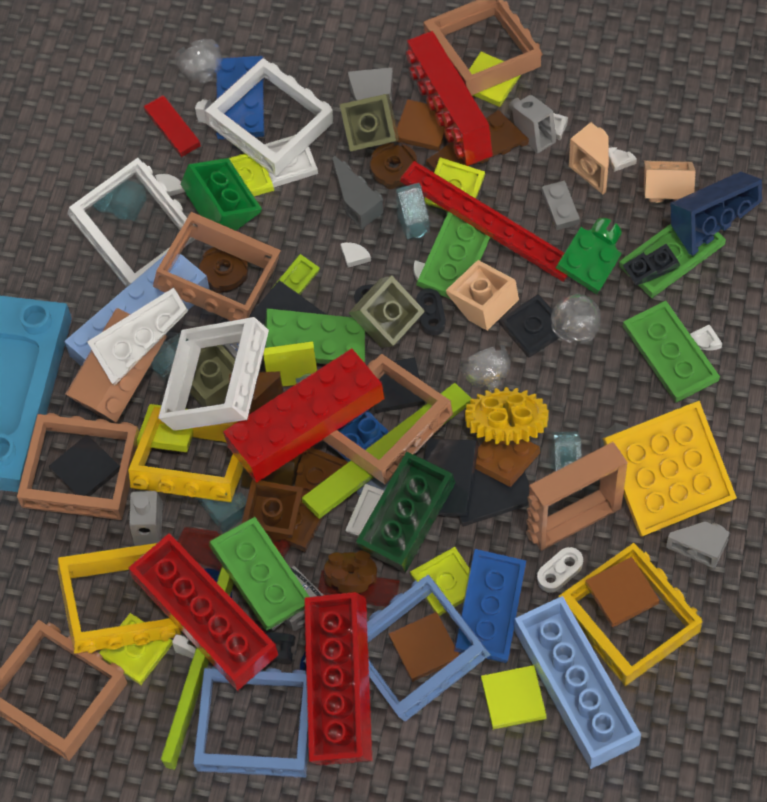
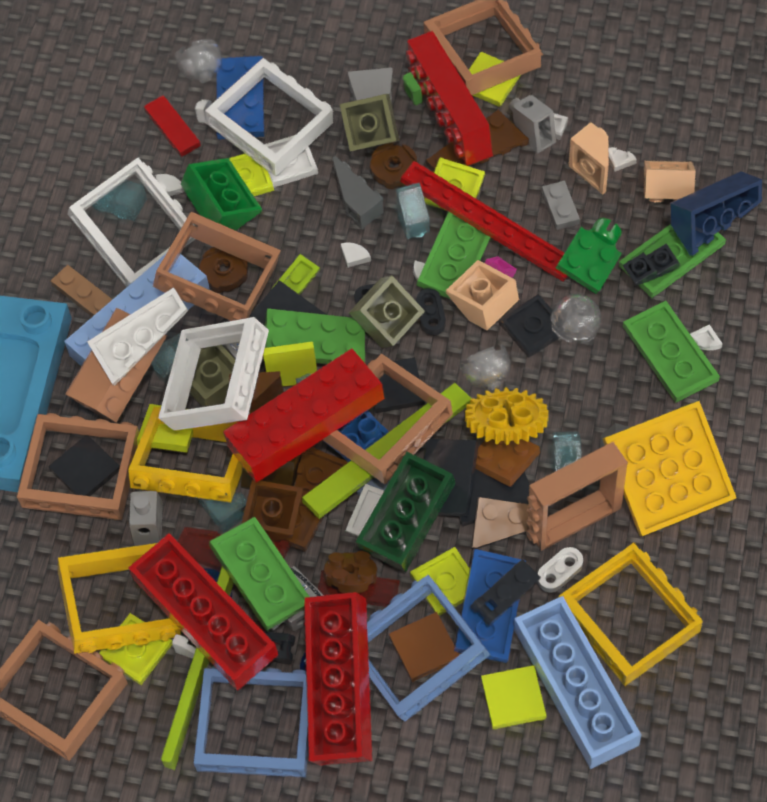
(80, 290): none -> medium nougat plate
(412, 89): none -> bright green tile
(420, 127): dark orange tile -> none
(498, 520): none -> medium nougat wing
(501, 265): none -> dark pink plate
(506, 592): none -> black plate
(622, 592): dark orange tile -> none
(700, 542): light grey slope -> none

